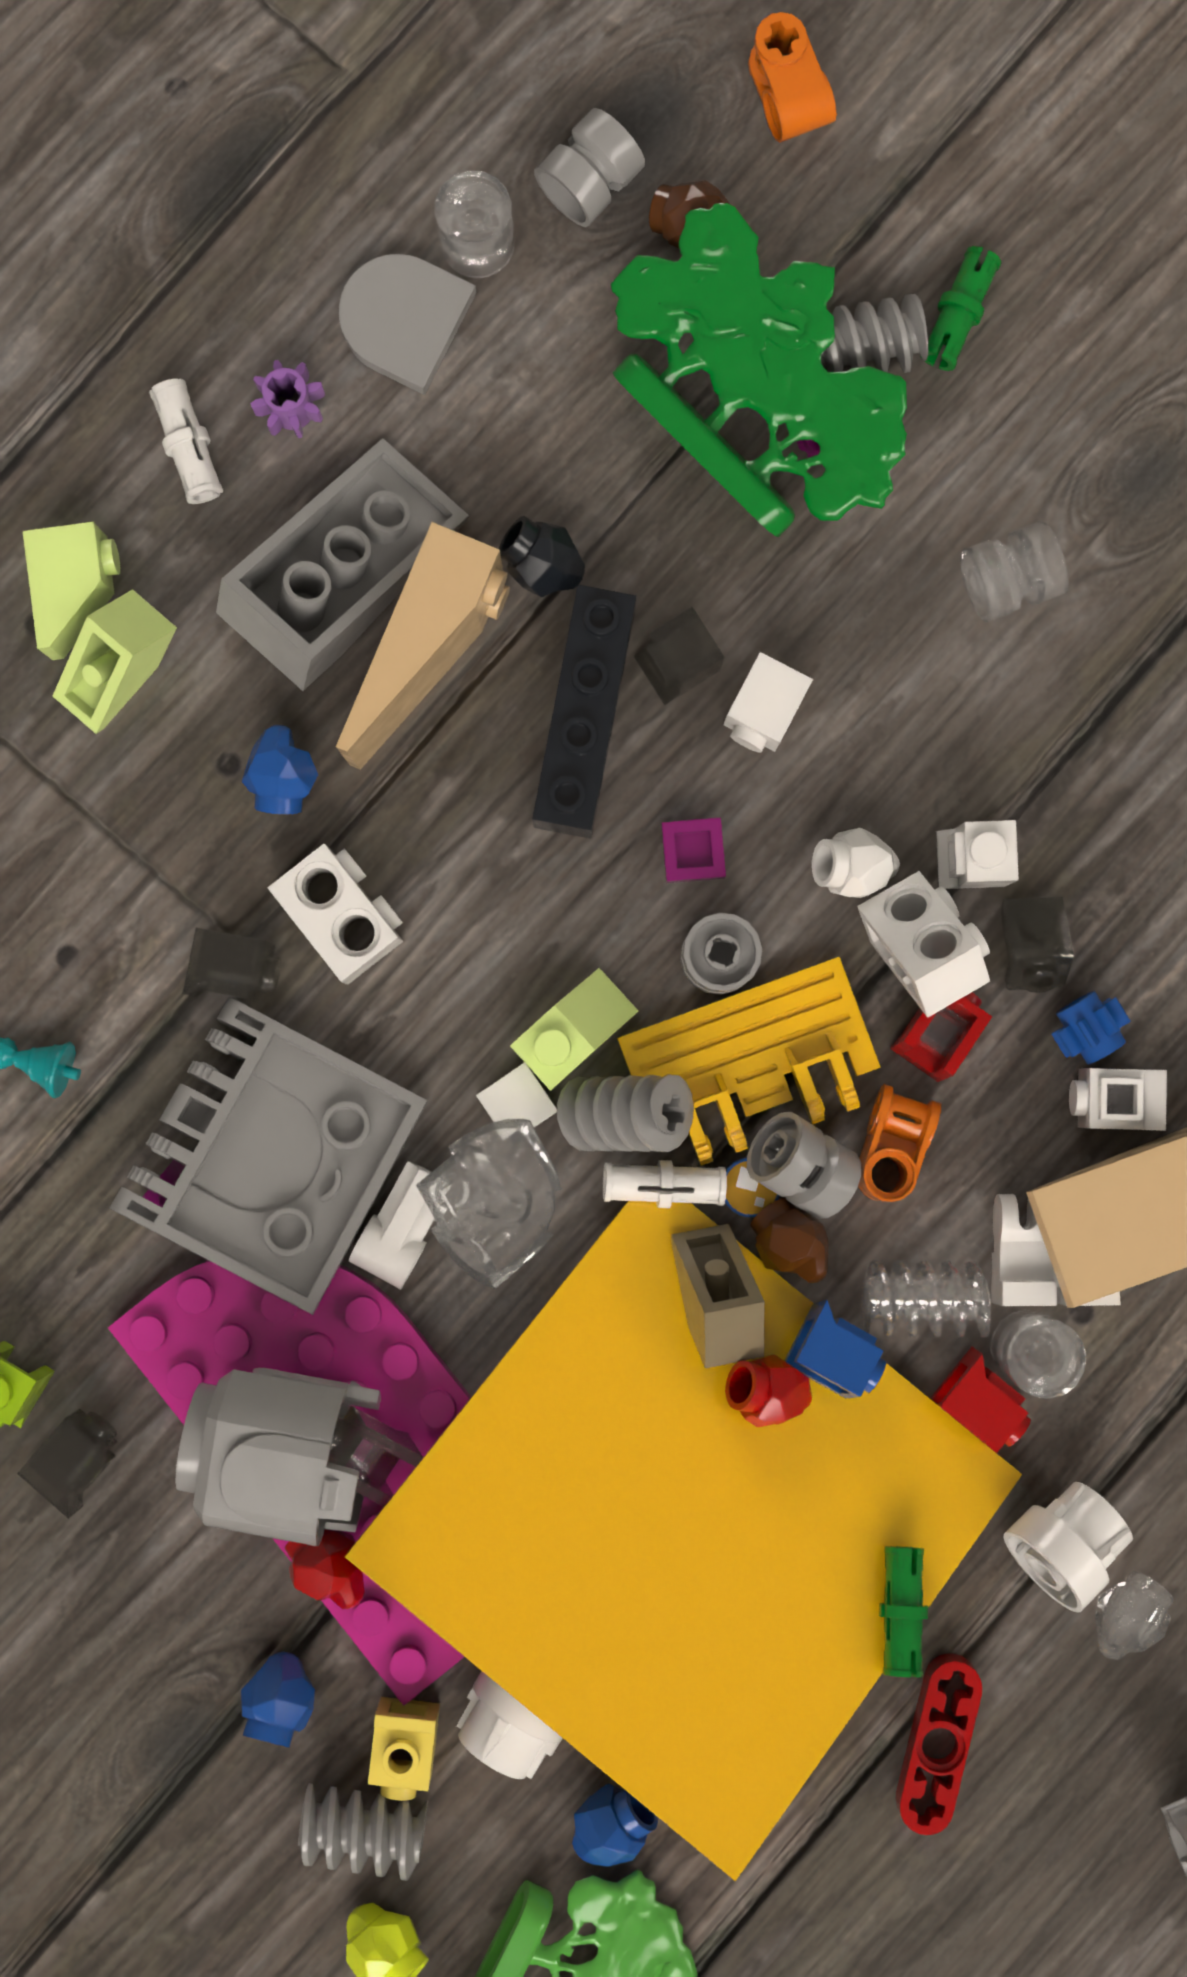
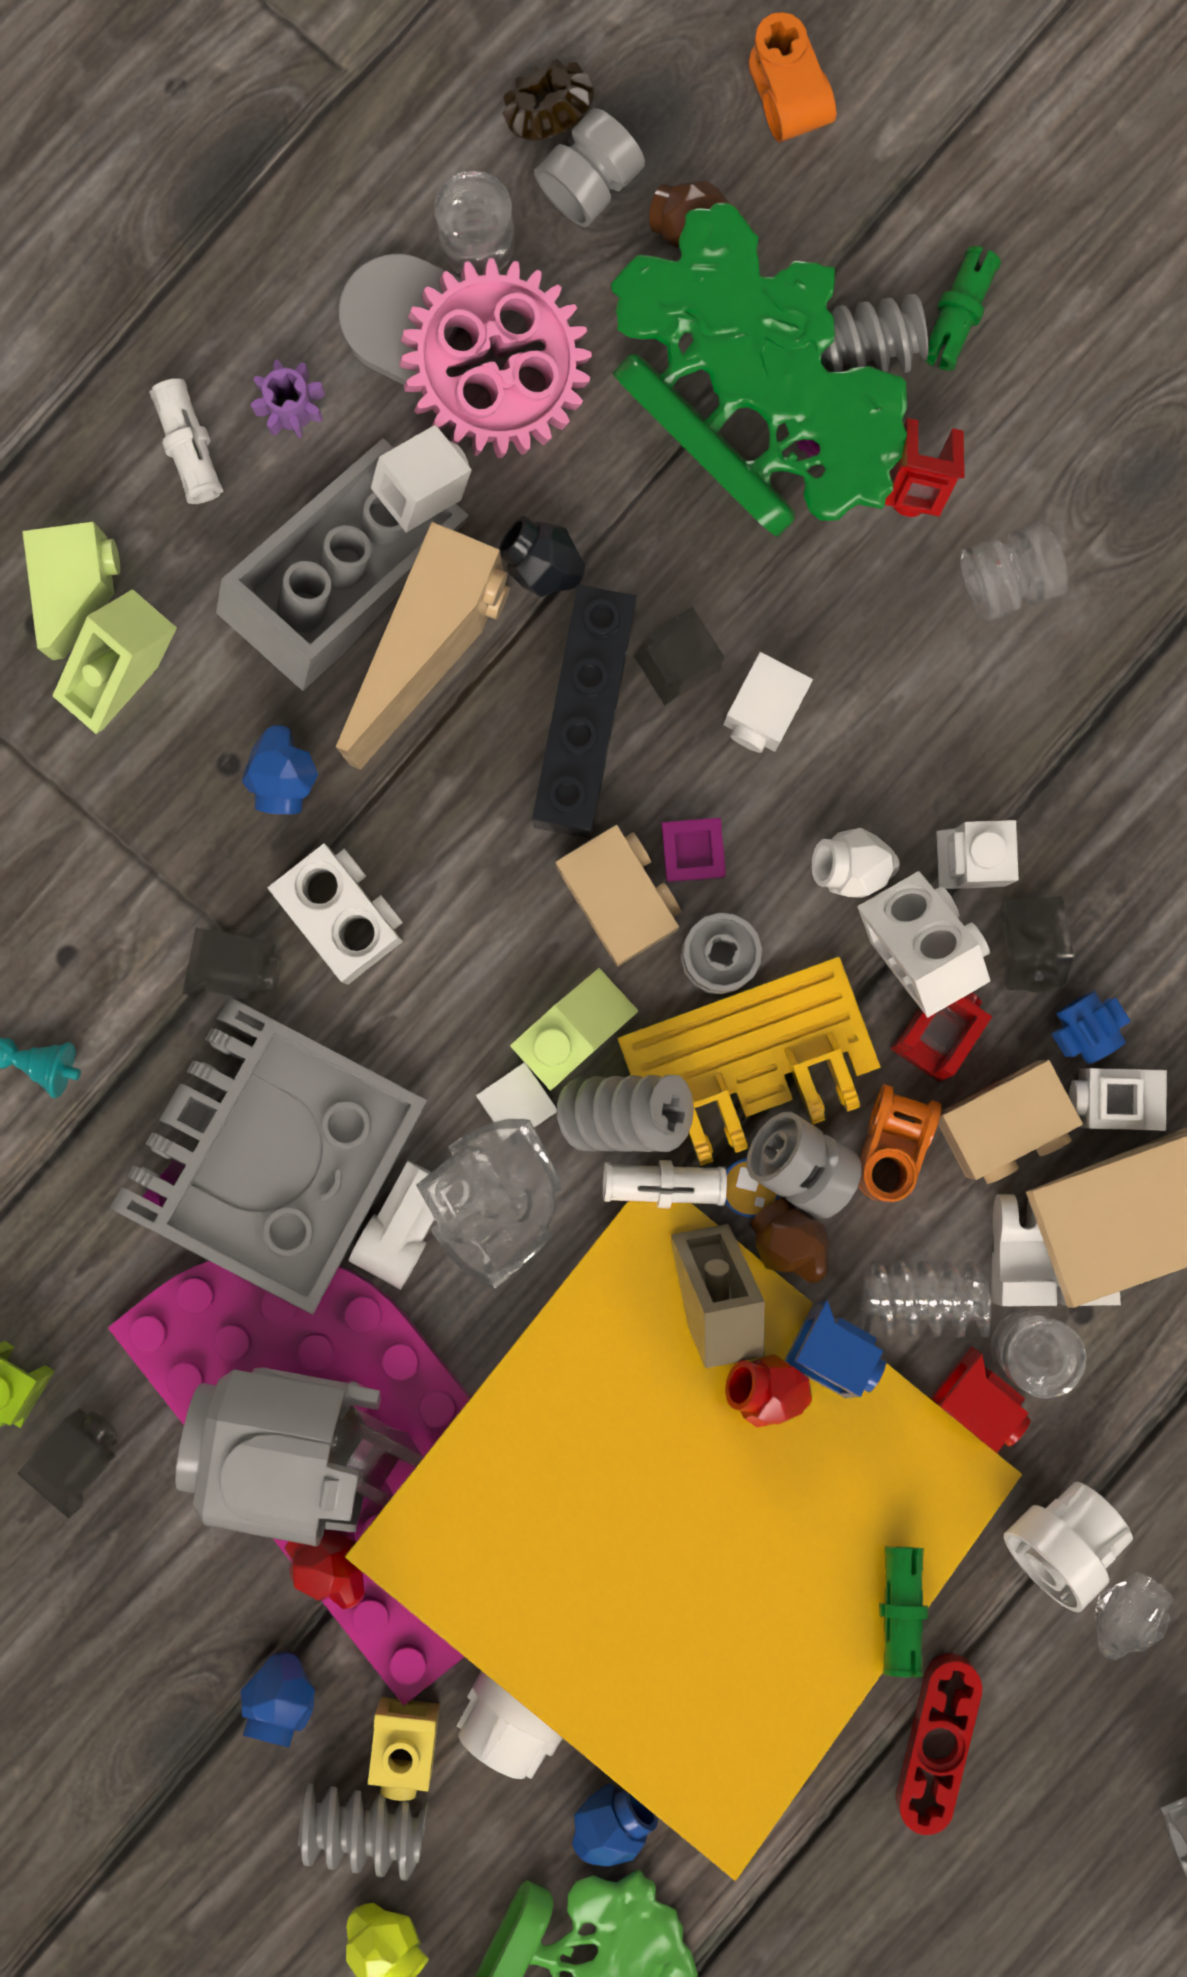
(421, 477): none -> white brick
(476, 308): none -> bright pink gear
(566, 99): none -> dark brown gear
(618, 894): none -> tan brick
(922, 481): none -> red window
(1009, 1121): none -> tan brick

